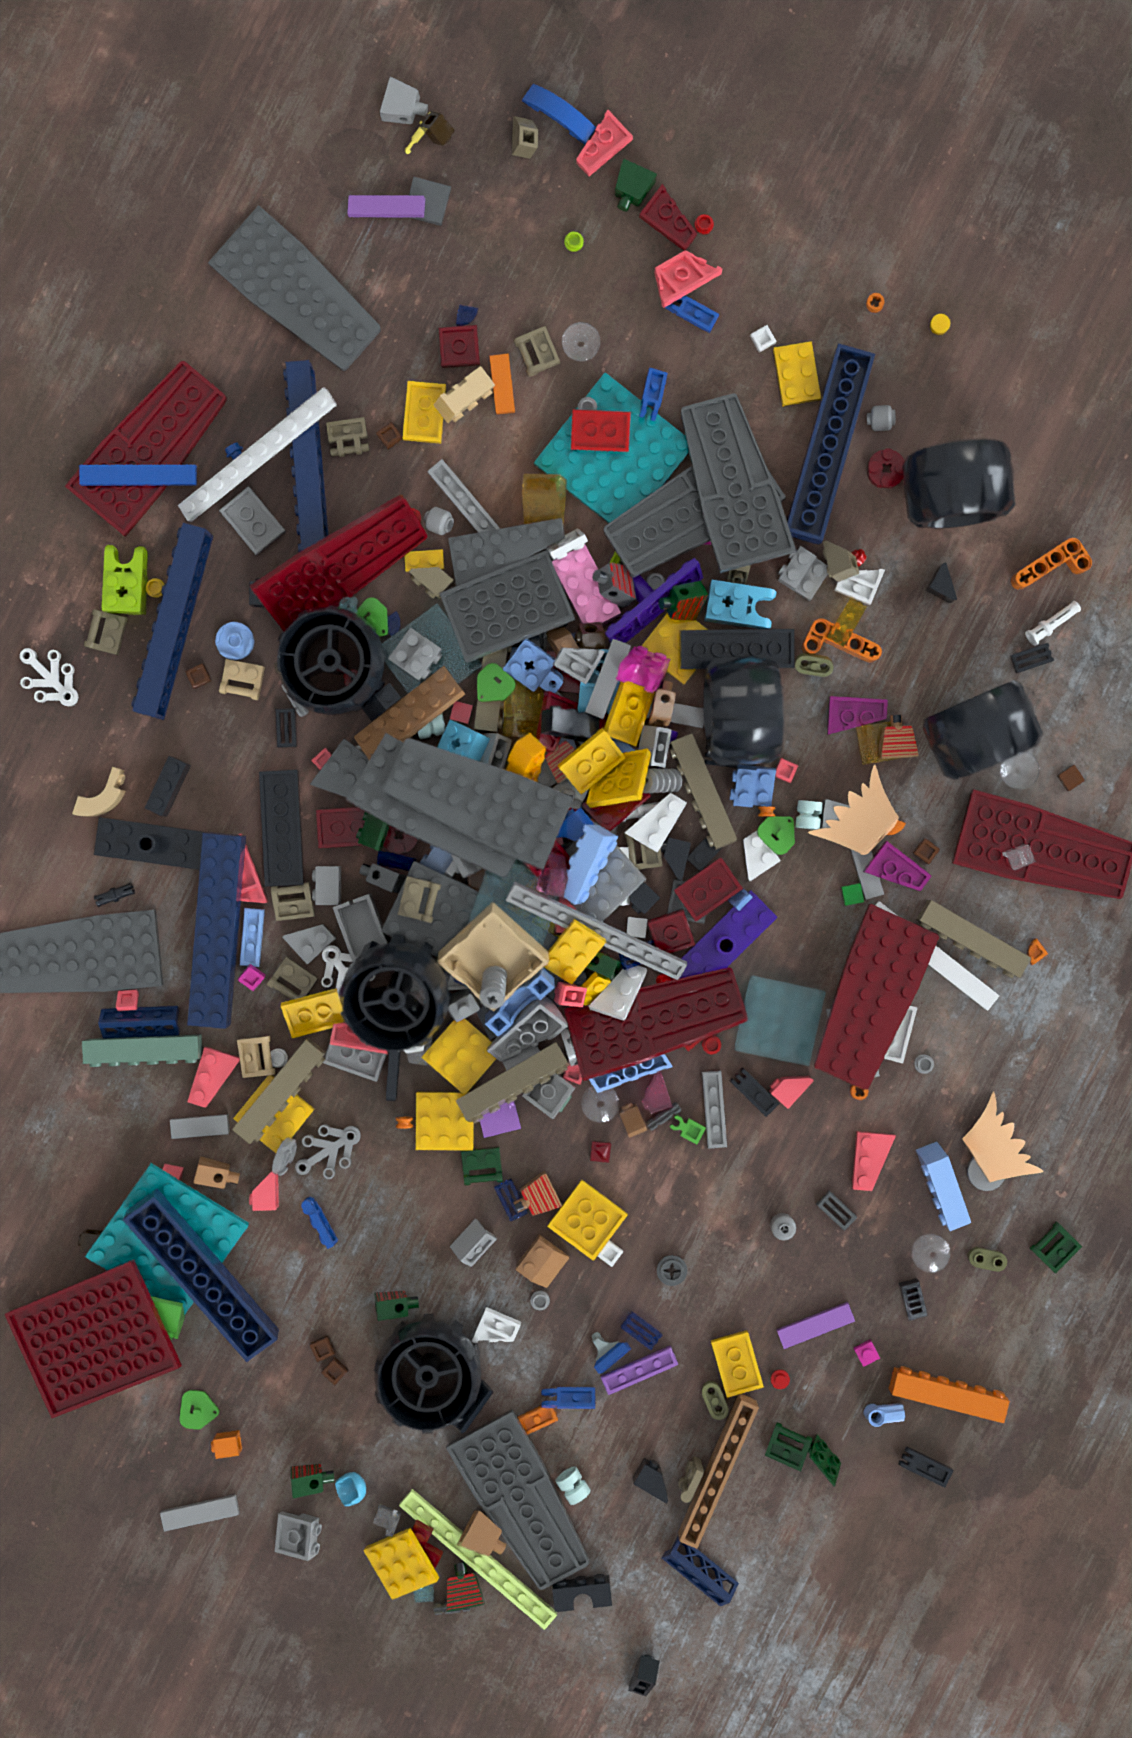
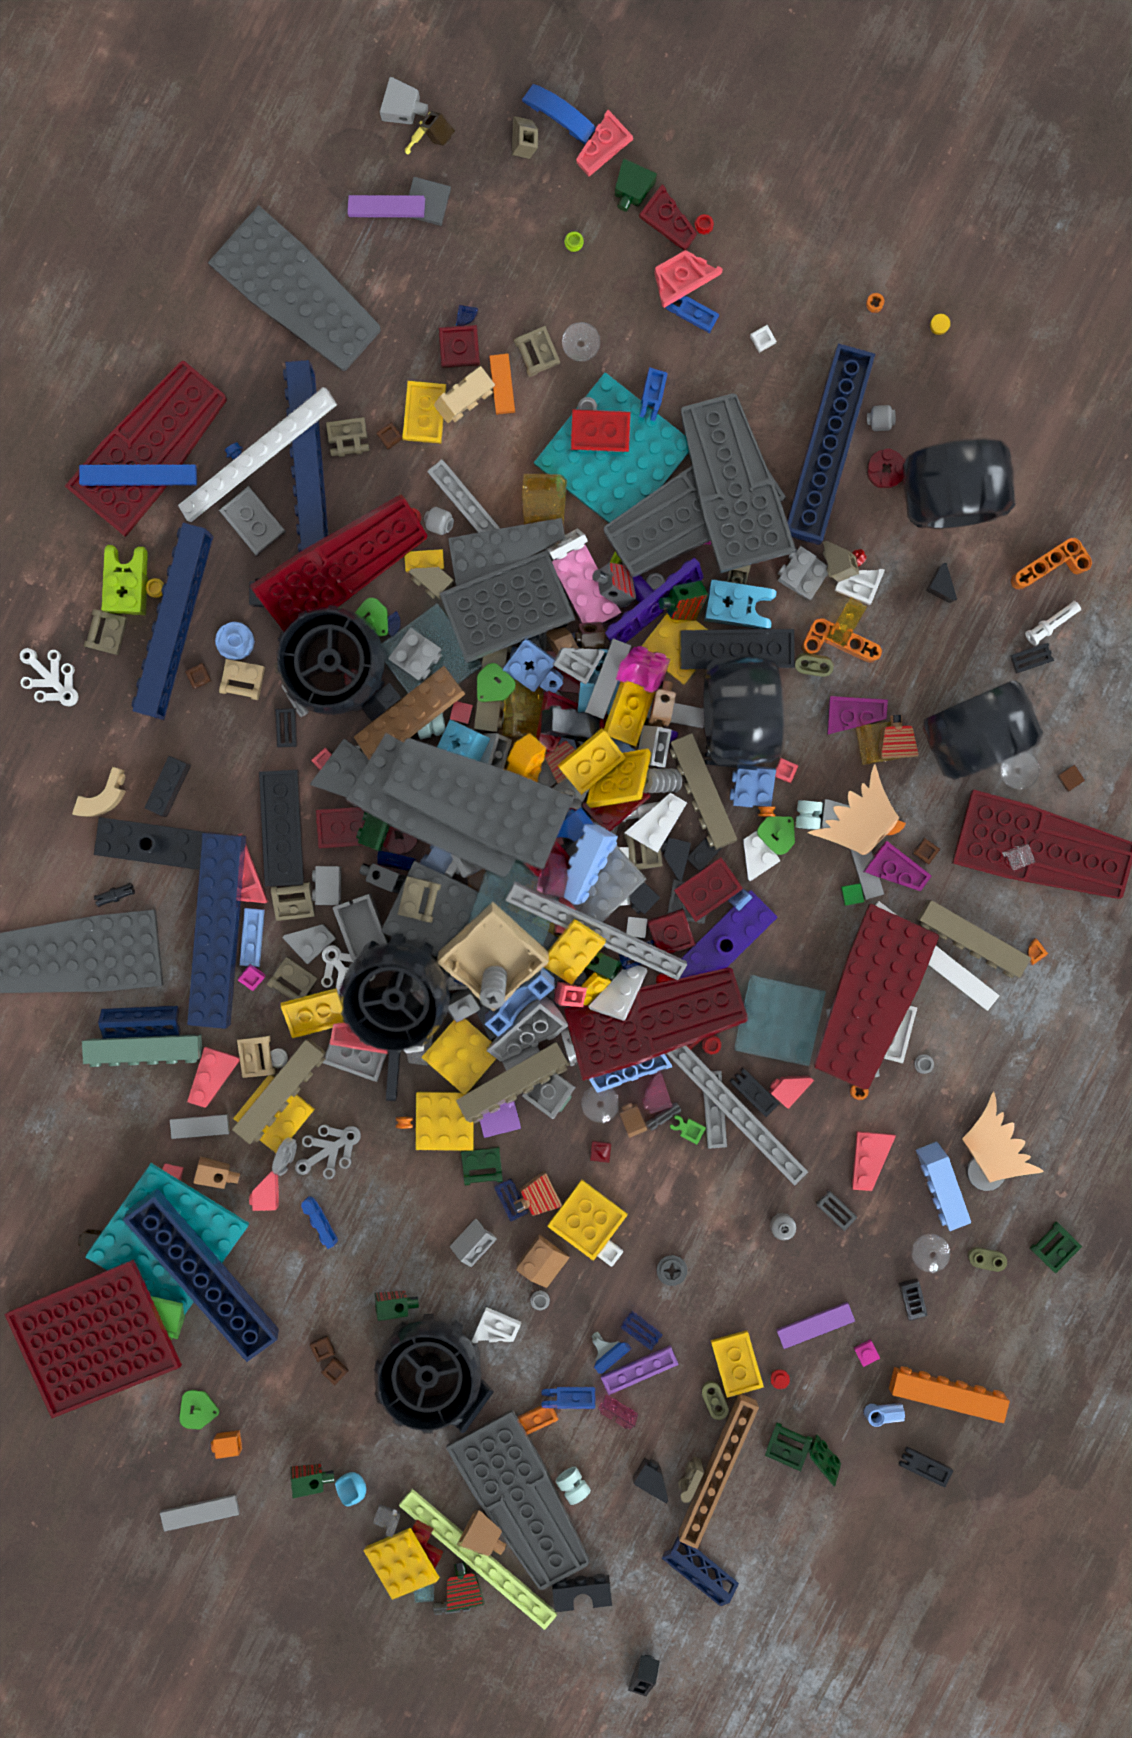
(127, 1000): coral plate -> none
(297, 1535): light grey plate -> none
(349, 601): clear light blue plate -> none
(573, 1074): coral tile -> none
(625, 1416): none -> clear pink hinge
(738, 1114): none -> light grey plate
(797, 373): yellow plate -> none

